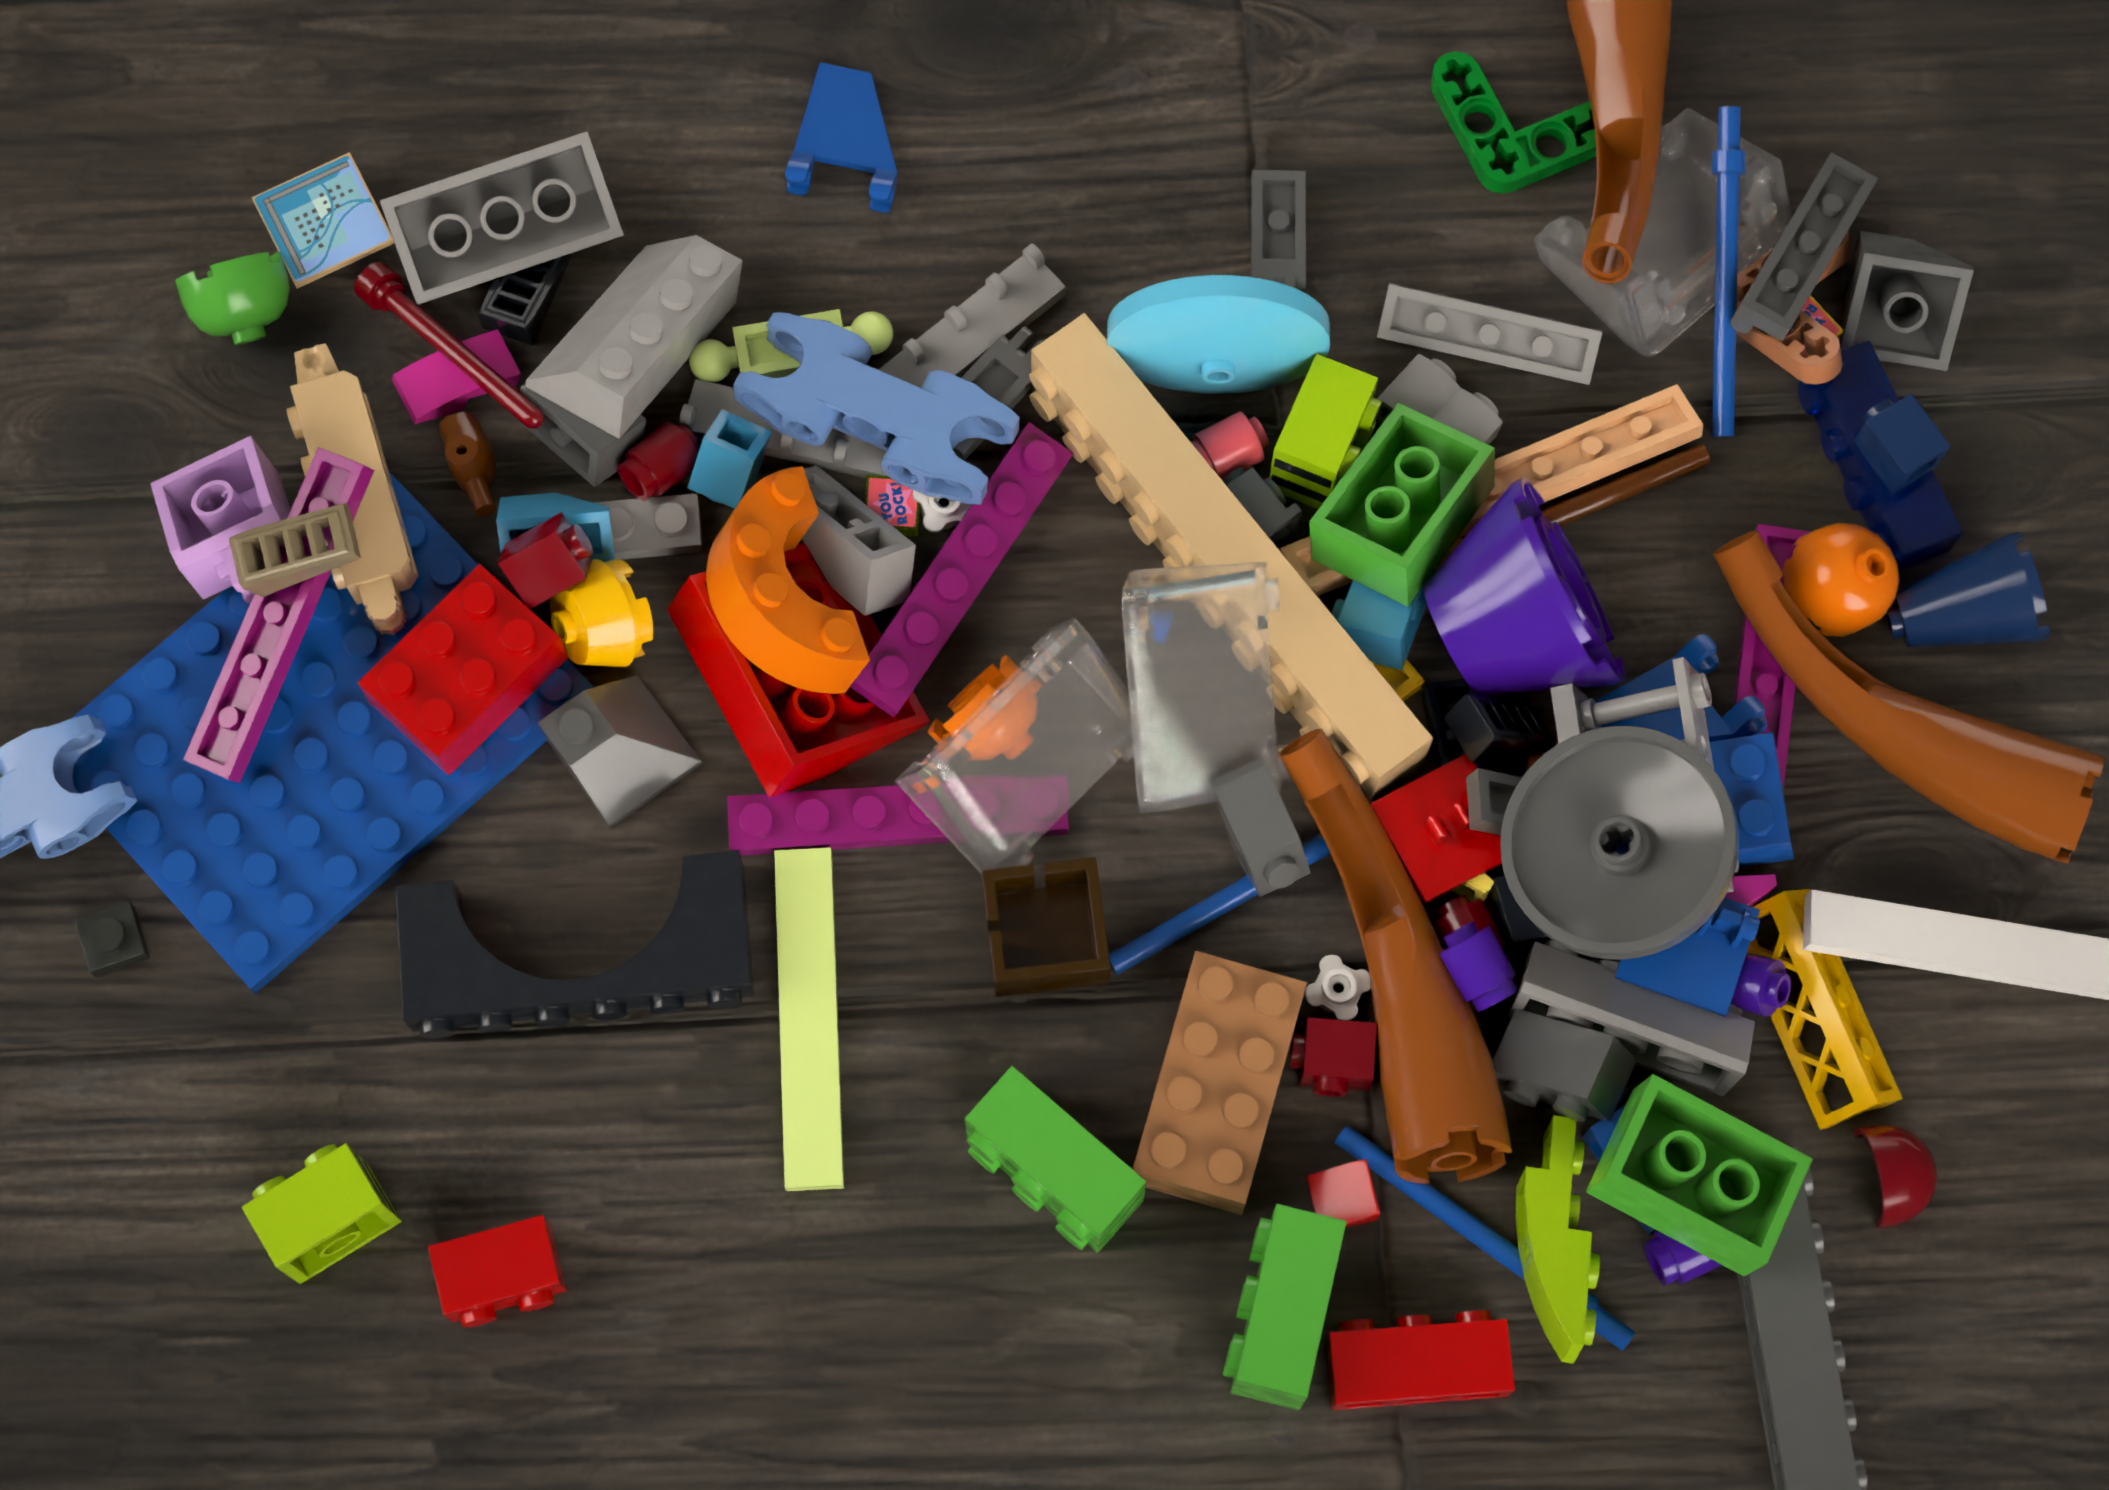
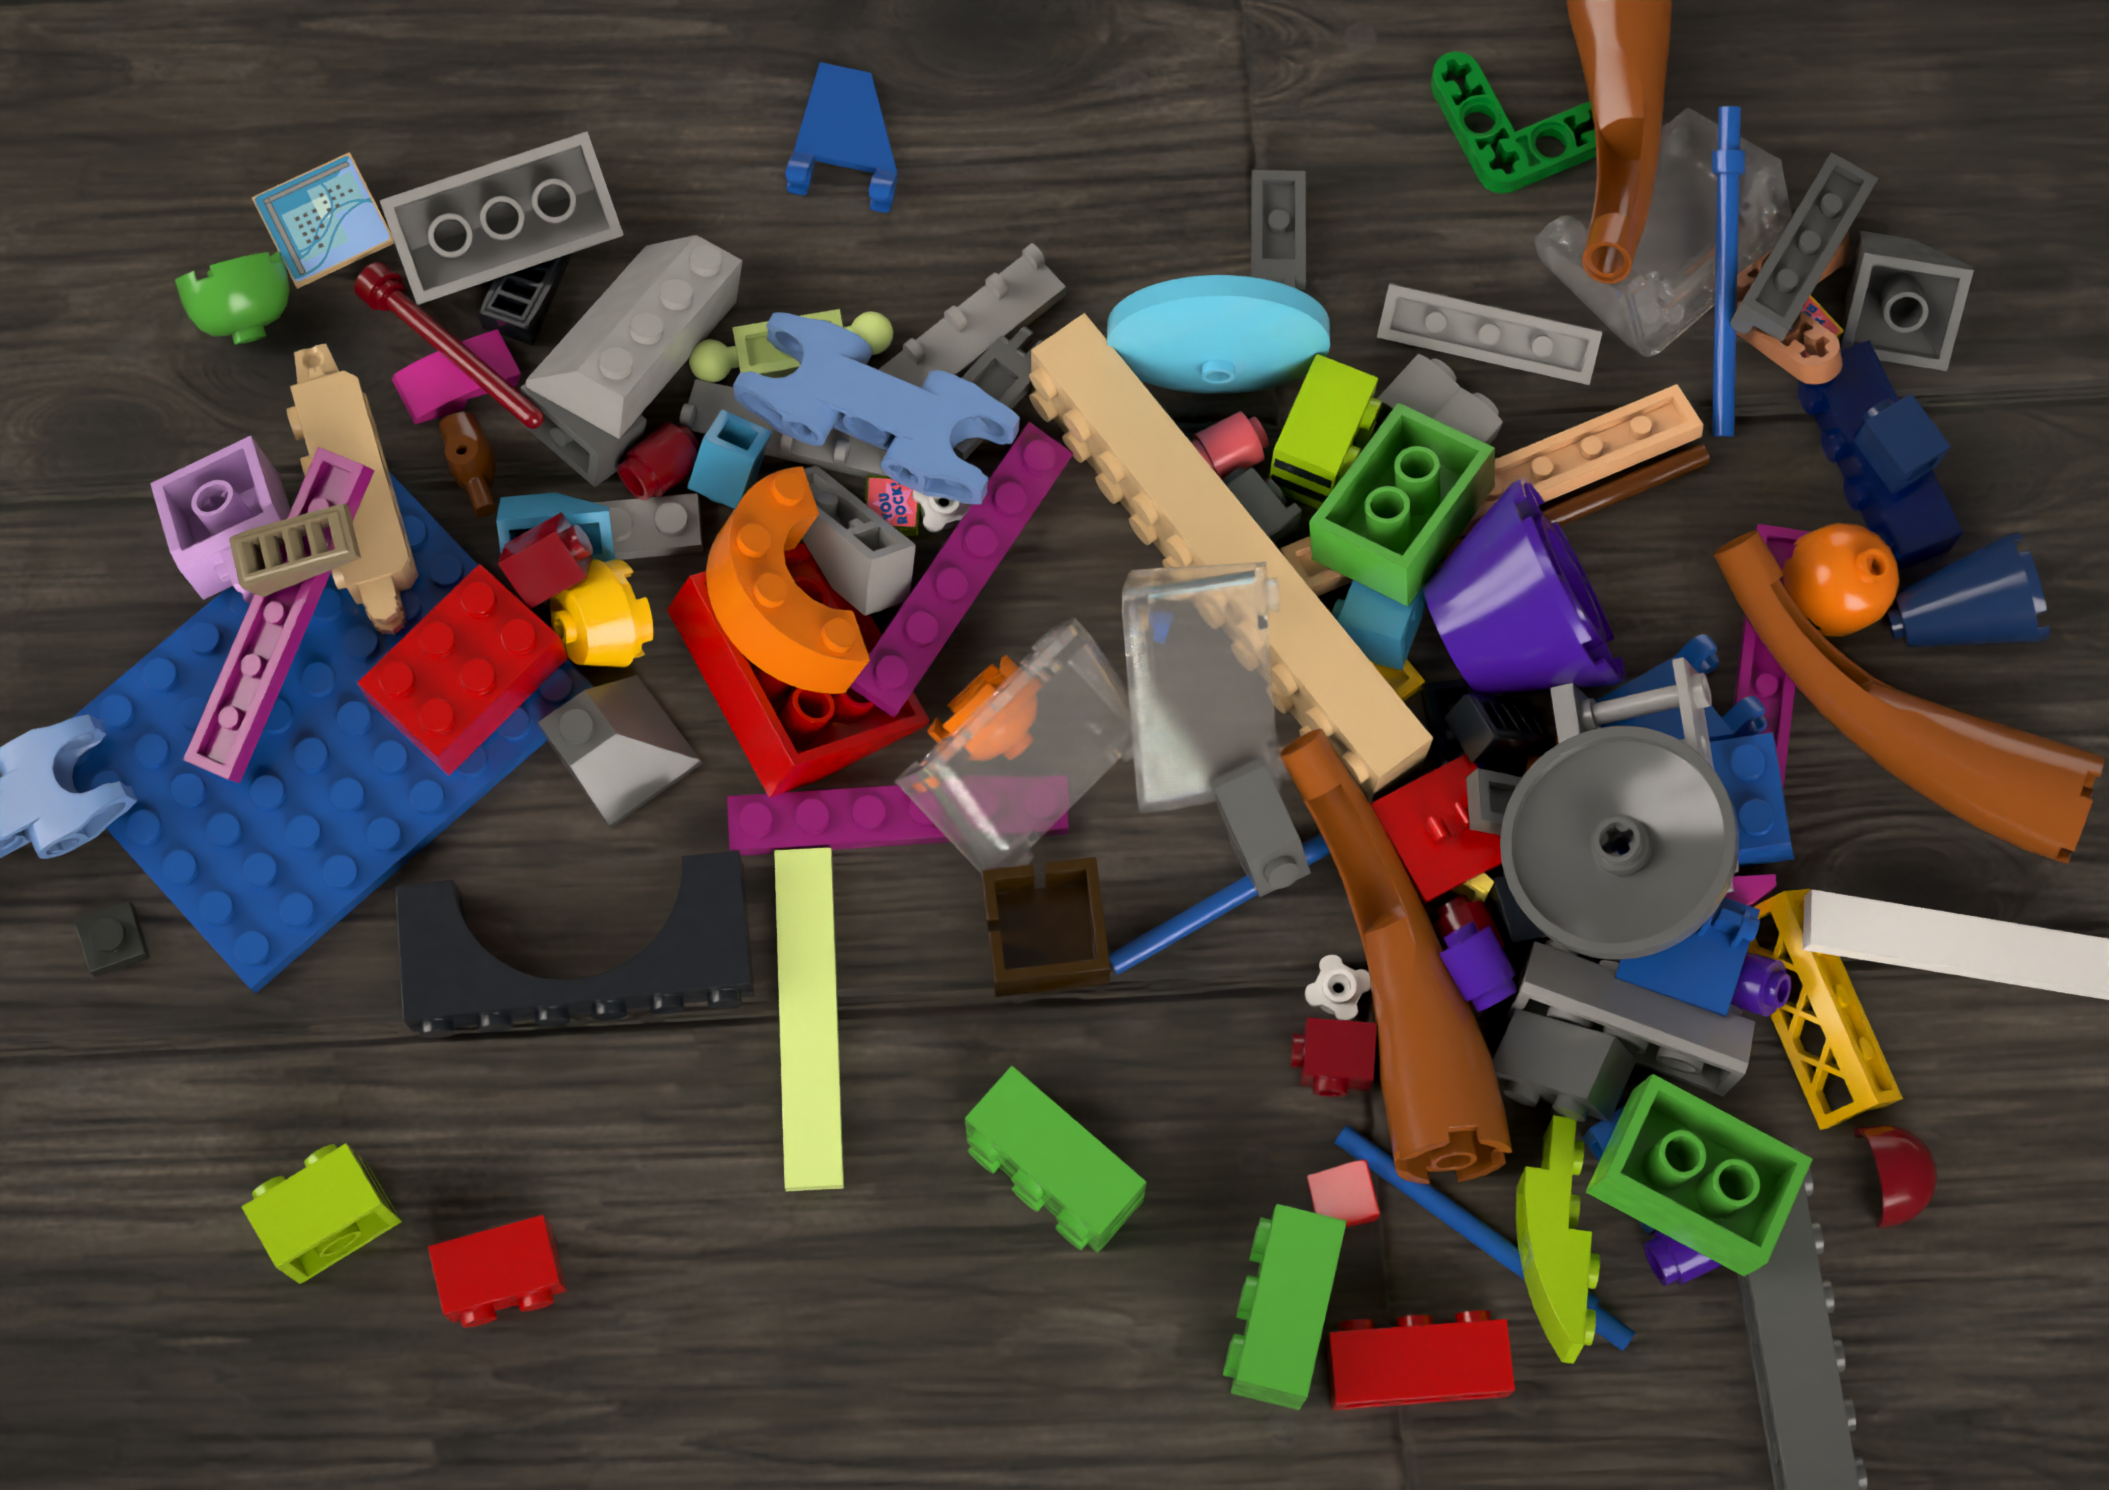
(1218, 1082): medium nougat brick -> none

